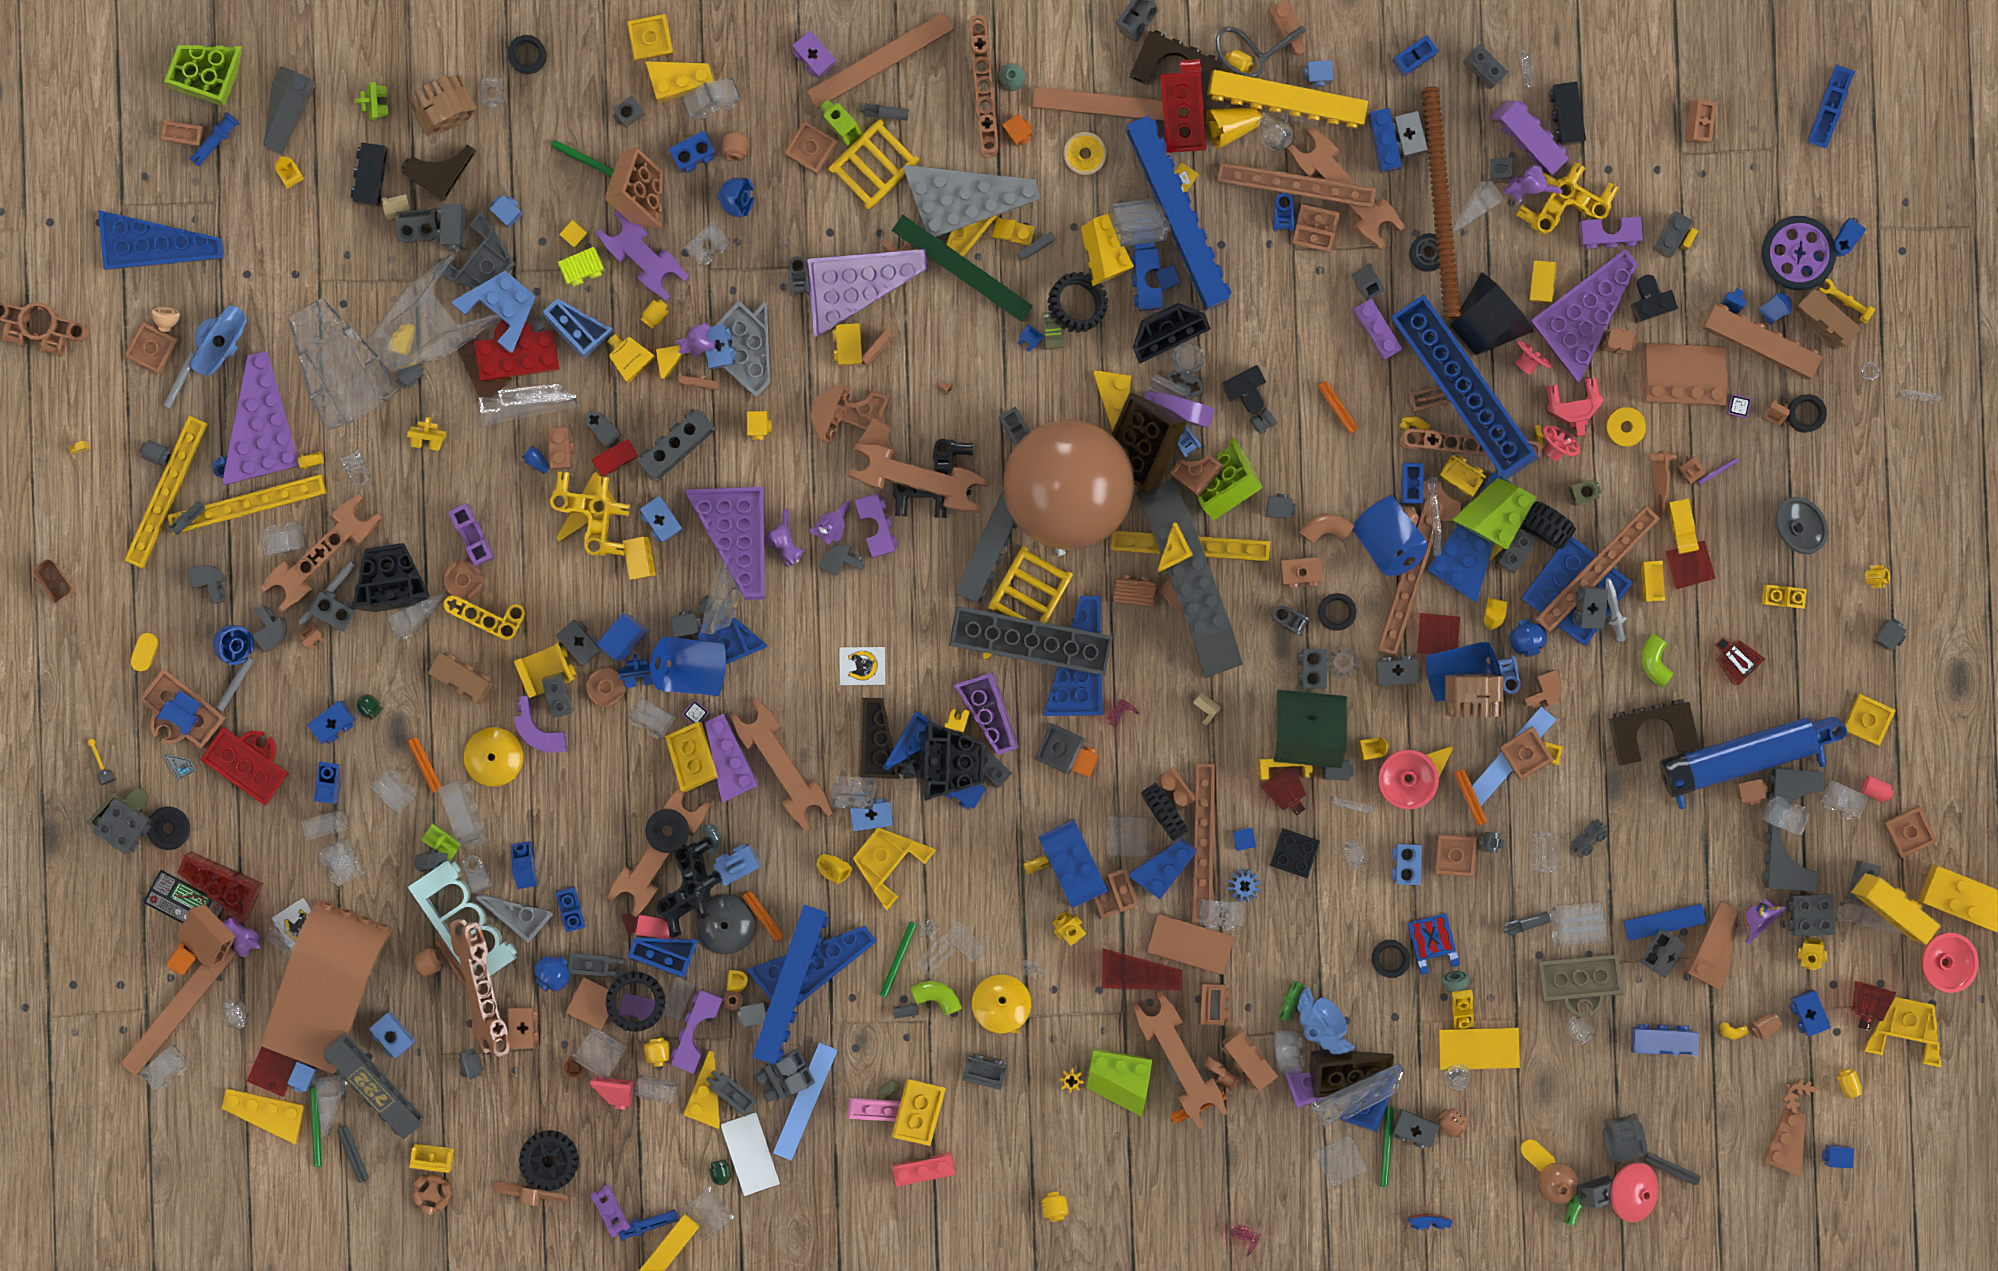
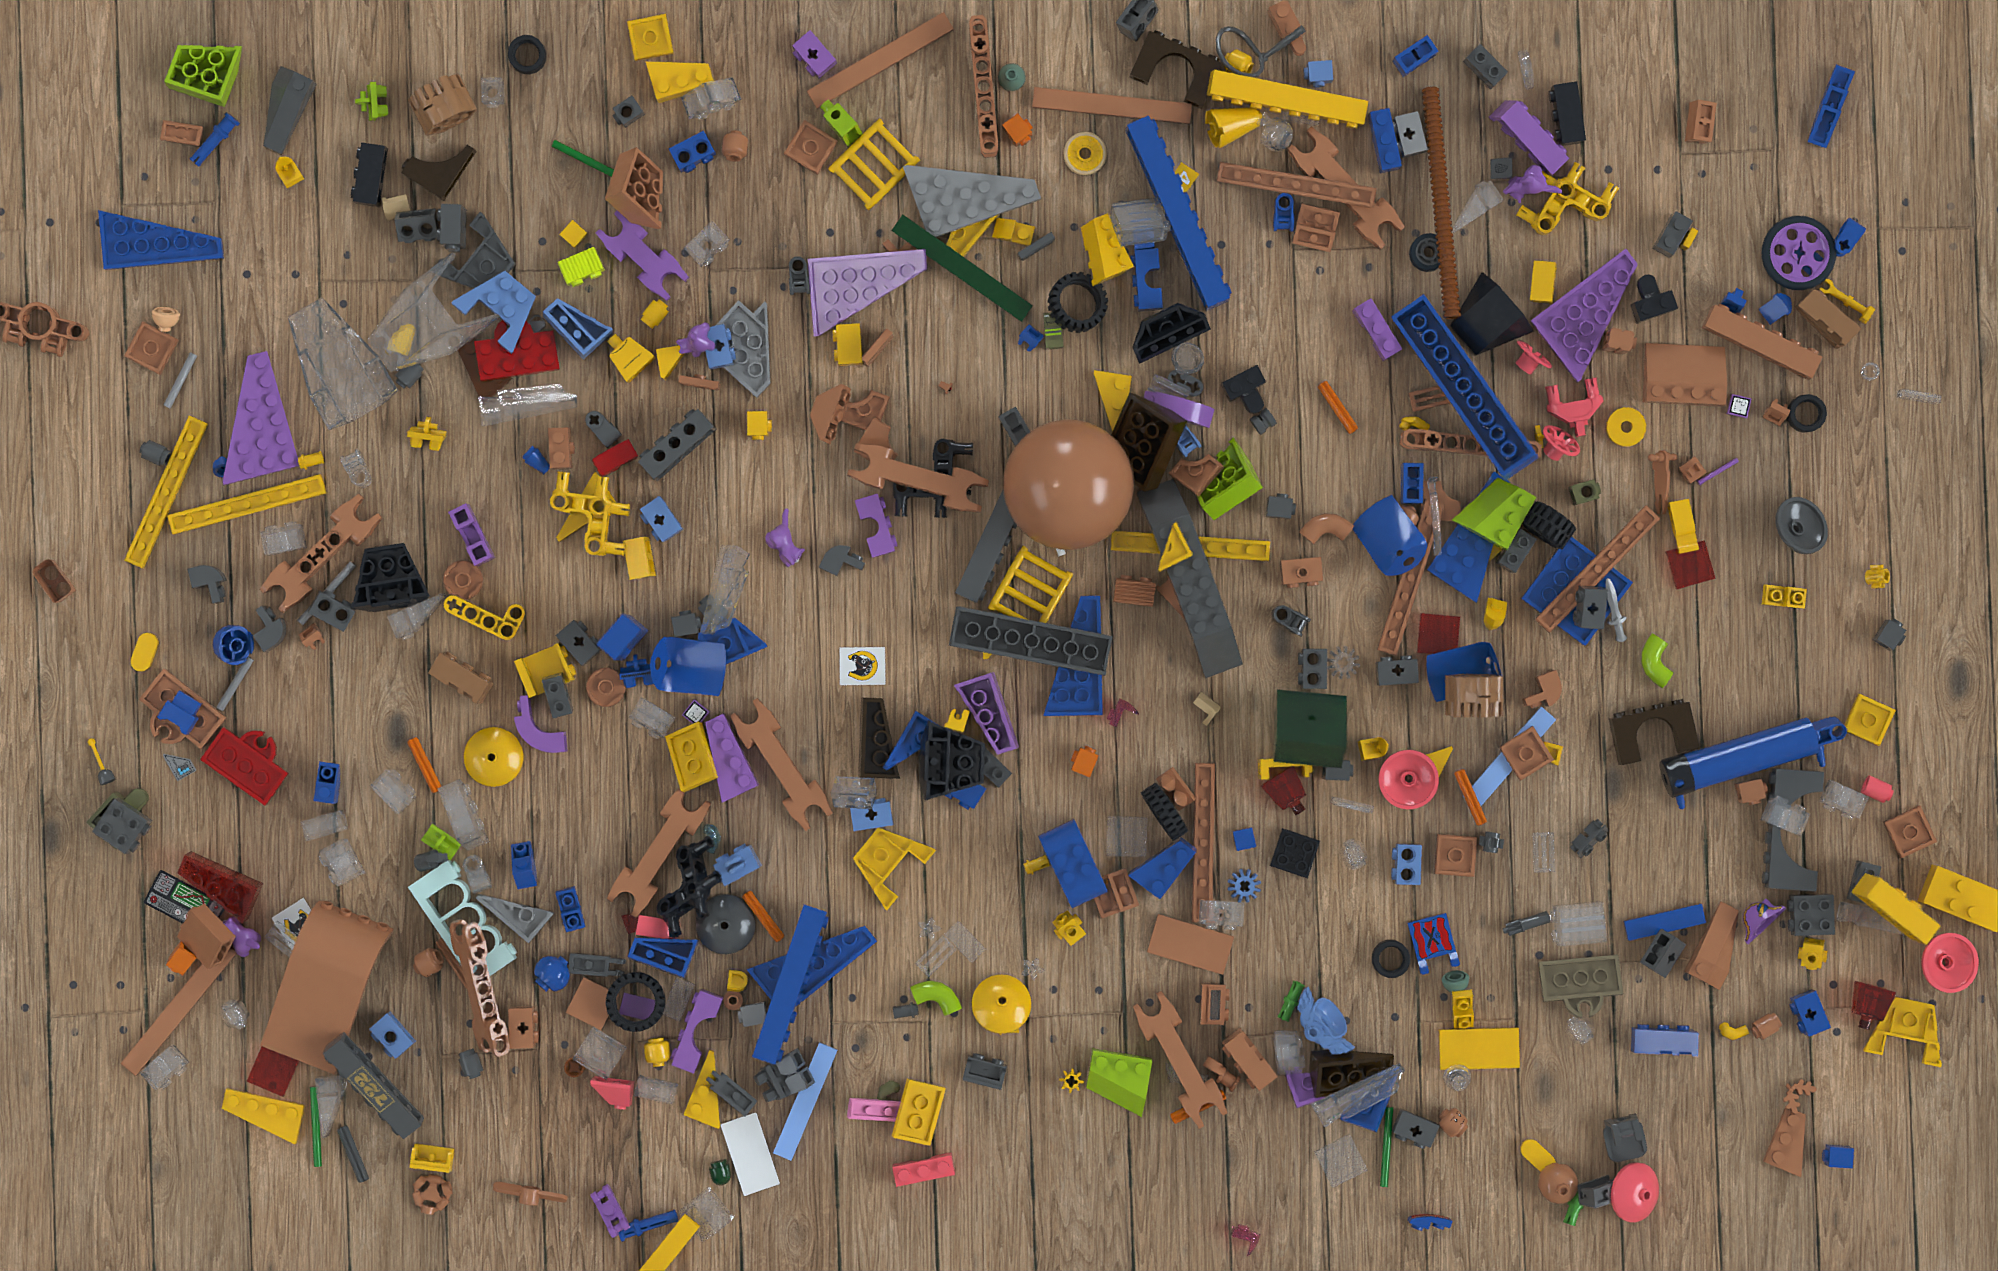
(79, 447): yellow tile -> none
(180, 832): black wheel -> none
(187, 518): dark grey axle -> none
(230, 327): medium blue piece -> none
(302, 1076): medium blue brick -> none
(337, 712): blue brick -> none
(369, 706): dark green piece -> none
(506, 210): medium blue brick -> none
(537, 1171): black wheel -> none
(654, 830): black wheel -> none
(735, 196): blue cylinder -> none
(737, 530): medium lavender wing -> none
(831, 525): medium lavender animal -> none
(833, 868): yellow rock -> none
(878, 111): dark grey piece -> none
(898, 959): green bar -> none
(909, 767): dark grey gear -> none
(1054, 1207): yellow head -> none
(1059, 748): dark grey tile -> none
(1134, 973): clear red wedge -> none
(1167, 277): blue tile -> none
(1180, 91): red hinge -> none
(1322, 611): black tyre -> none
(1367, 282): dark grey brick -> none
(1461, 475): yellow hinge -> none
(1509, 673): medium blue piece -> none
(1528, 638): blue plant -> none
(1628, 233): medium lavender arch -> none
(1652, 581): yellow hinge -> none
(1672, 1169): dark grey axle -> none
(1737, 660): clear red torso -> none
(1849, 1083): yellow brick -> none

